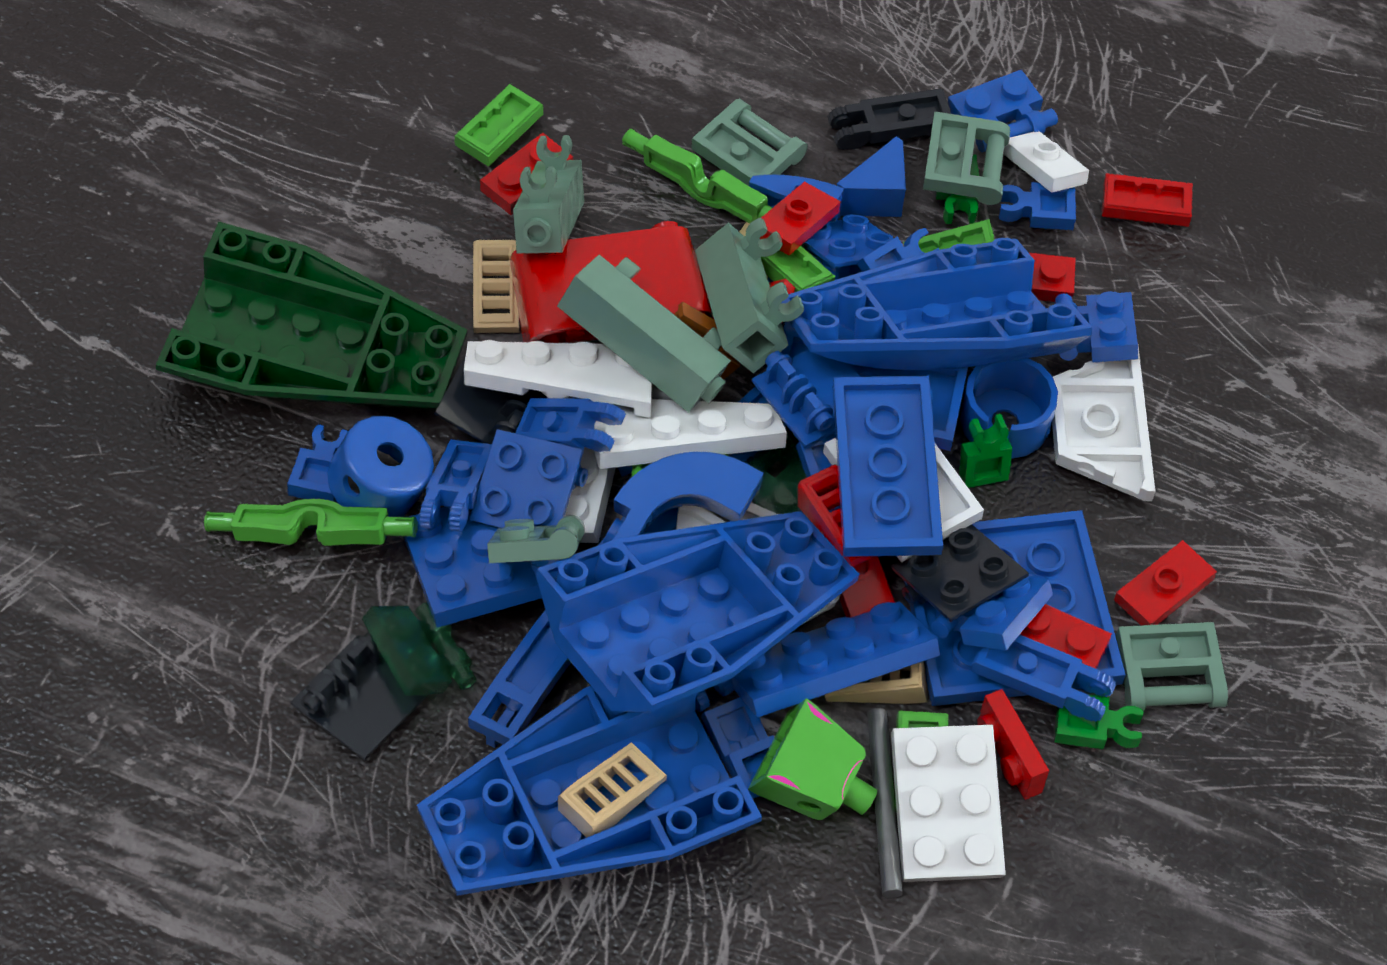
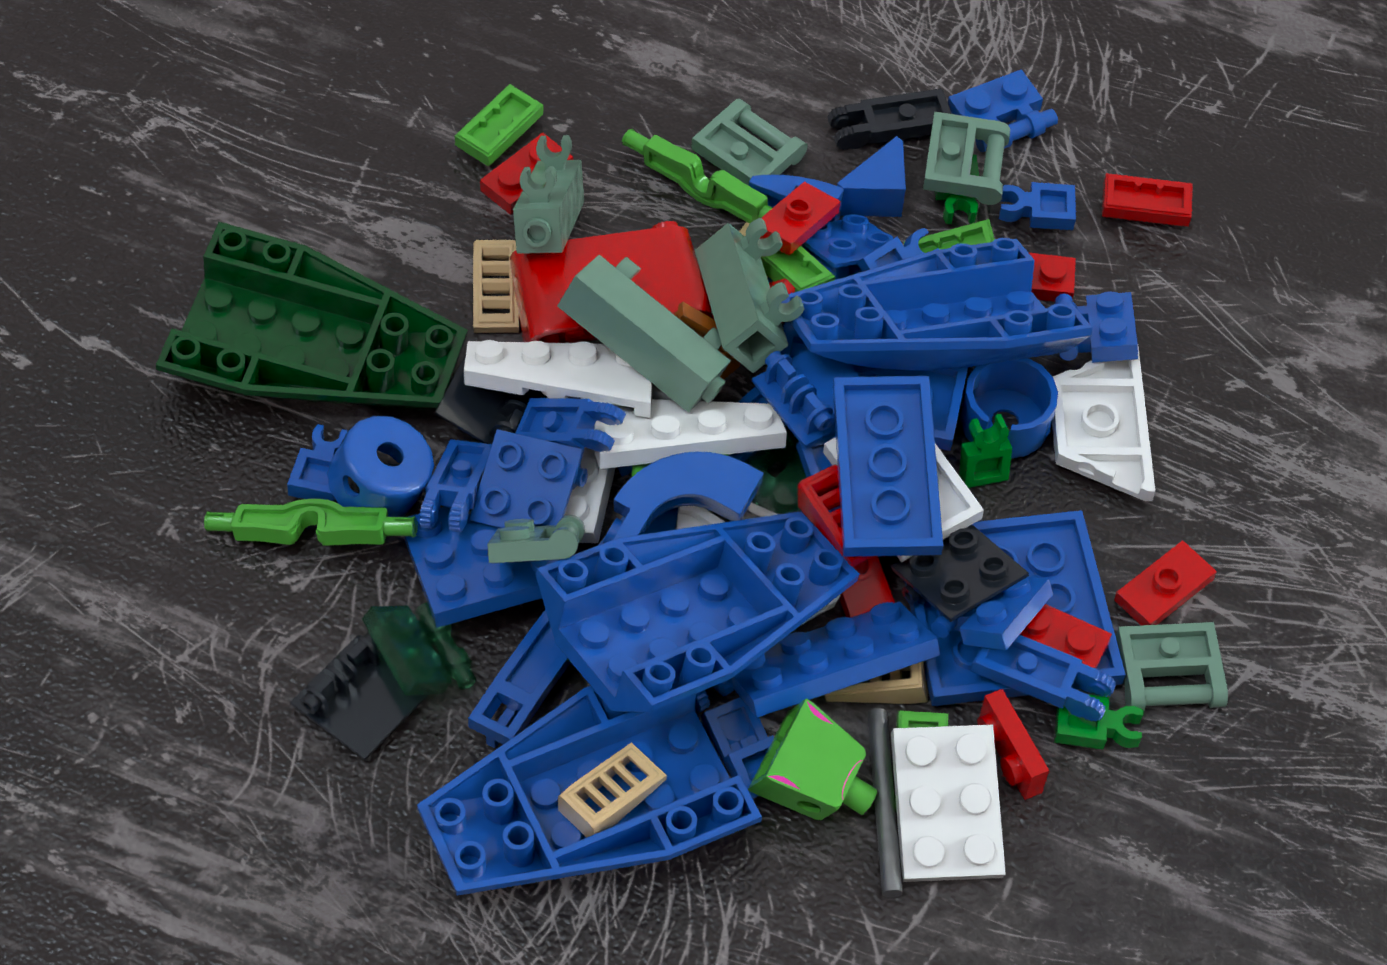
(1046, 161): white plate -> none

